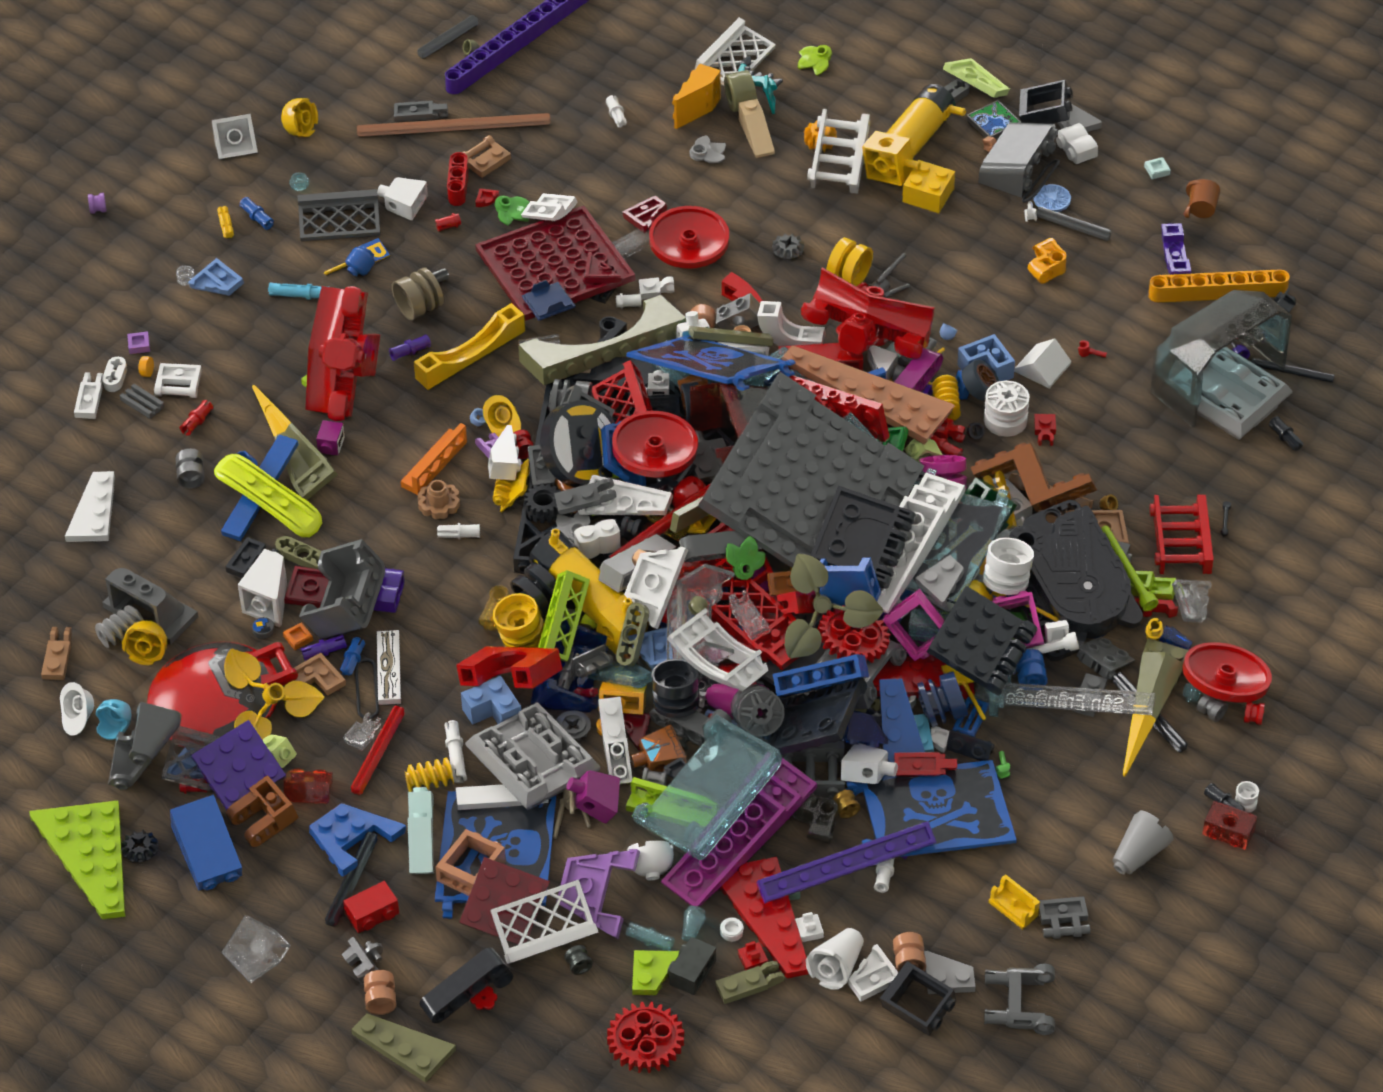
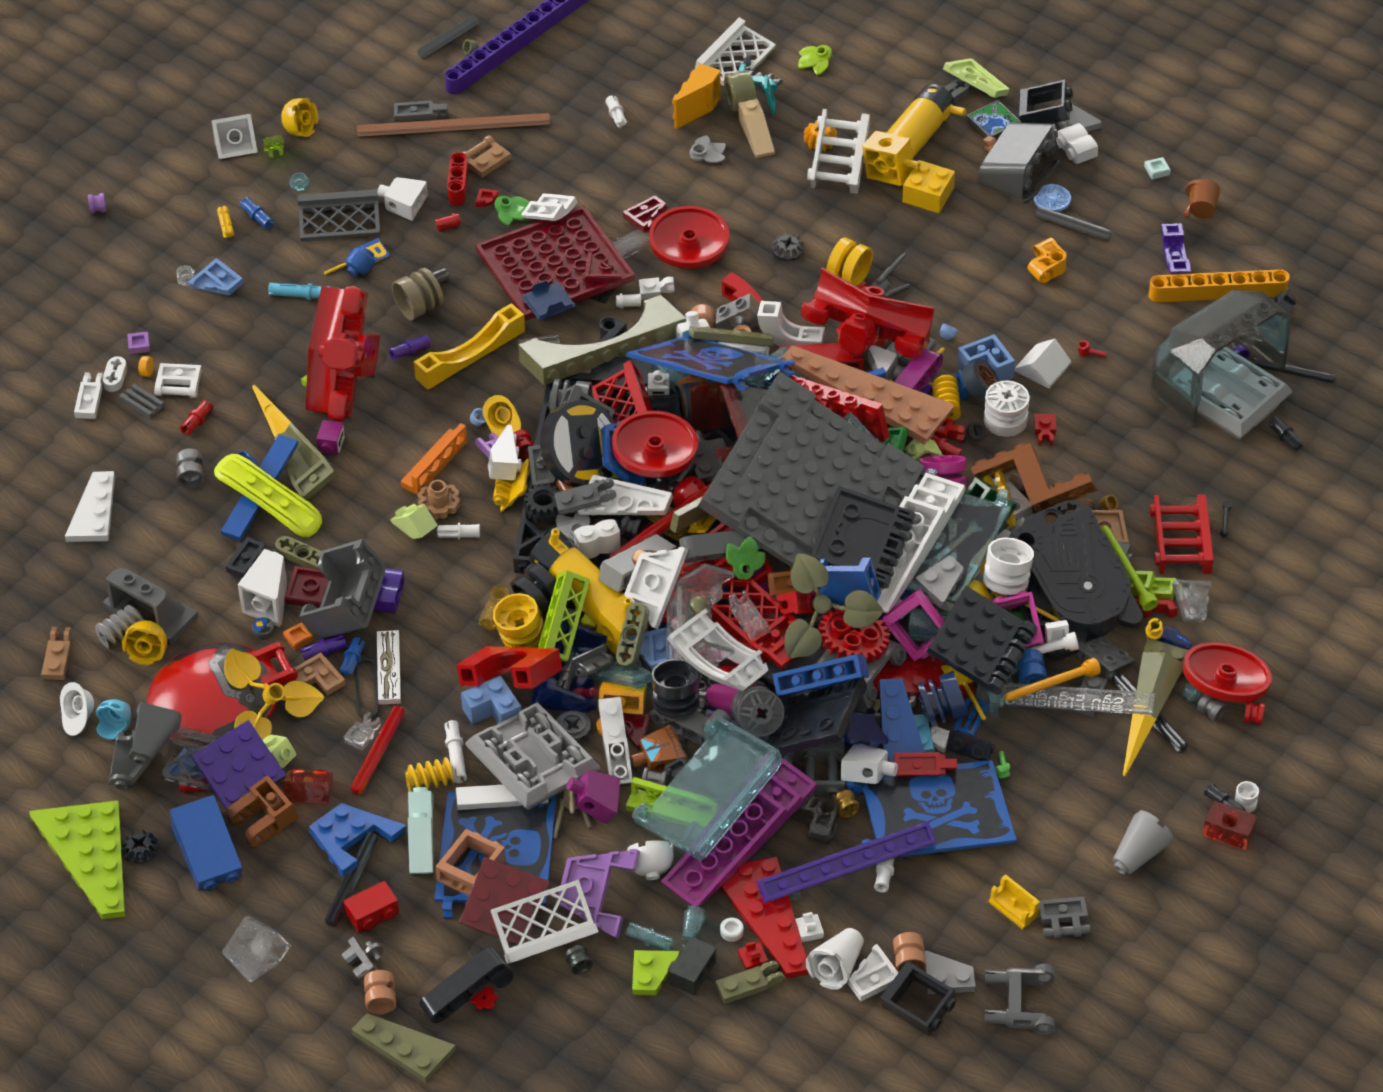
(273, 143): none -> clear neon green tile
(414, 520): none -> yellowish green slope
(645, 1037): red gear -> none
(1030, 213): white hand -> none
(1089, 668): none -> light orange piece

